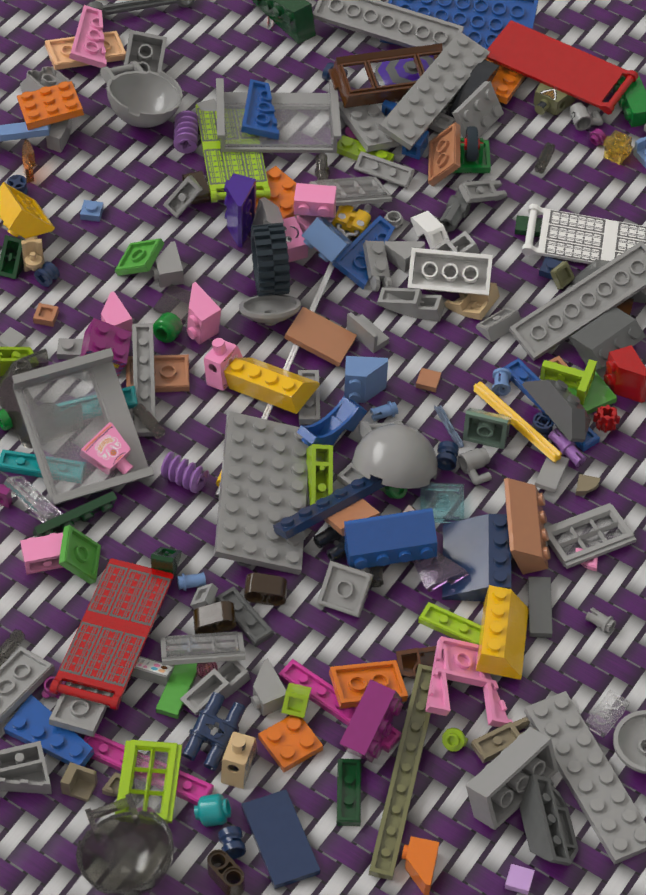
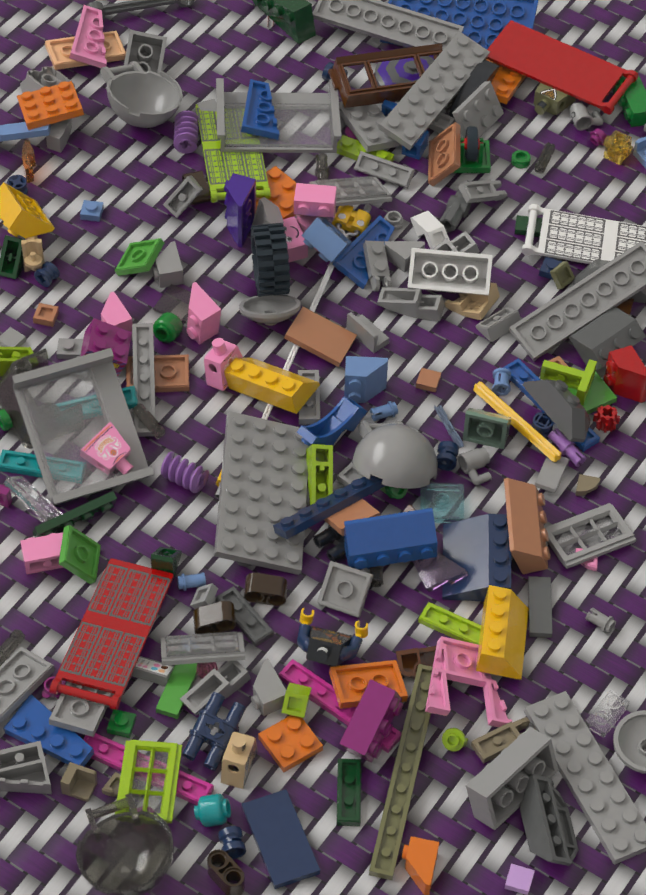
(121, 723): none -> green plate
(327, 645): none -> torso
(521, 159): none -> green tile

